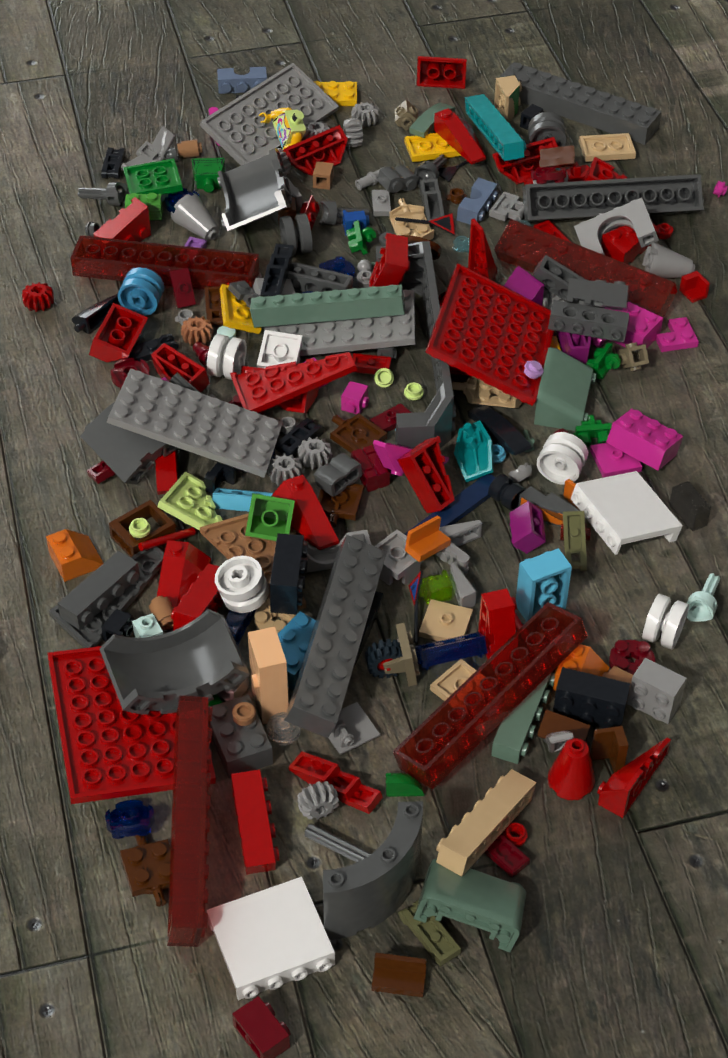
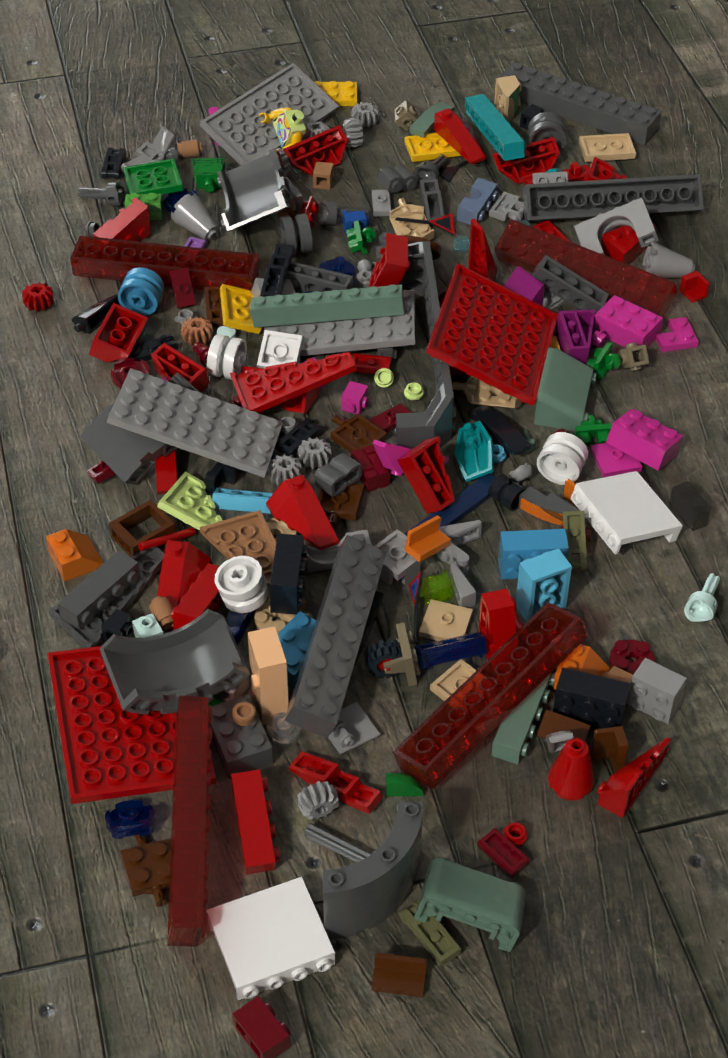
(139, 528): yellowish green plate -> none
(233, 83): sand blue arch -> none
(242, 291): dark grey plate -> none
(269, 517): bright green slope -> none
(369, 179): light grey pin -> none
(441, 72): red slope -> none
(456, 195): reddish brown plate -> none
(485, 822): tan brick -> none
(521, 545): none -> dark azure brick
(527, 527): magenta brick -> none
(533, 369): lavender plate -> none
(548, 173): dark red plate -> none
(558, 157): reddish brown panel -> none
(588, 321): dark grey brick -> none
(599, 293): dark grey wedge -> none
(661, 620): white wheel -> none
(664, 231): red plate -> none
(720, 188): dark pink plate -> none

